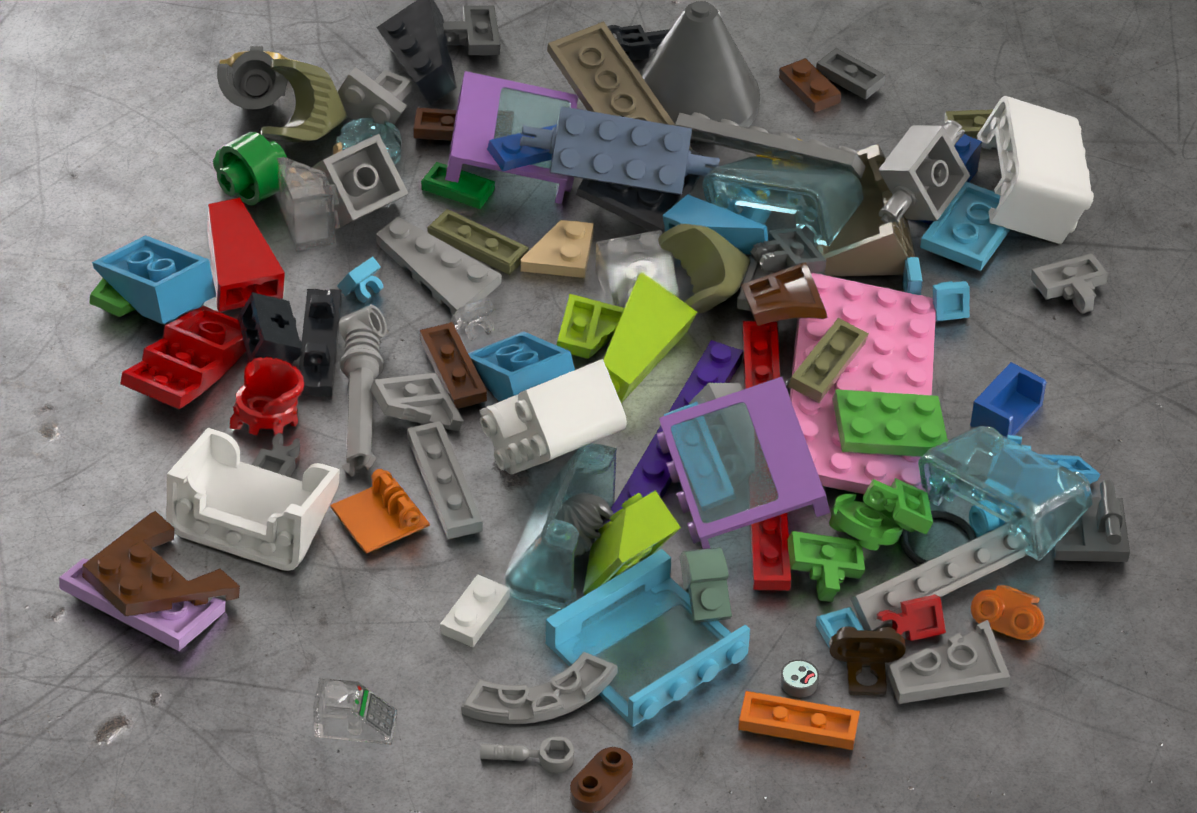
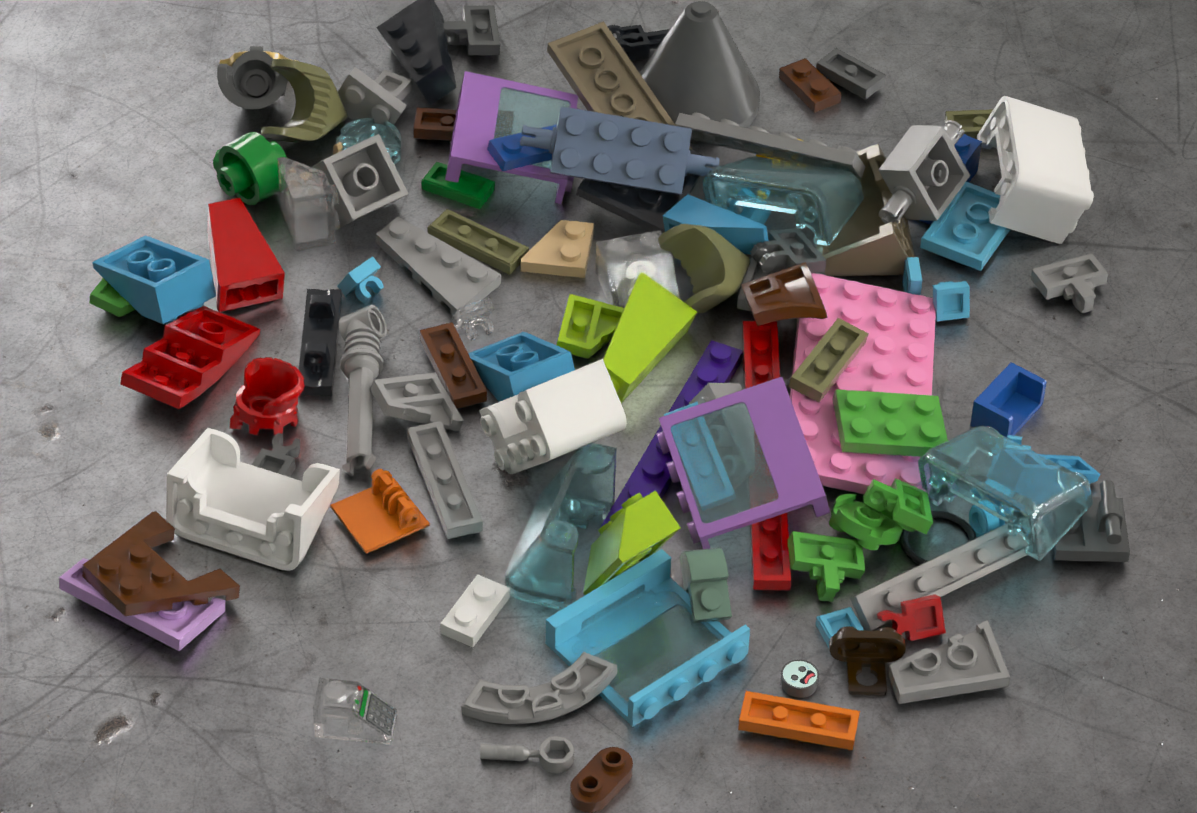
(269, 329): black brick -> none
(588, 515): dark grey hair -> none
(1009, 612): orange bracket -> none

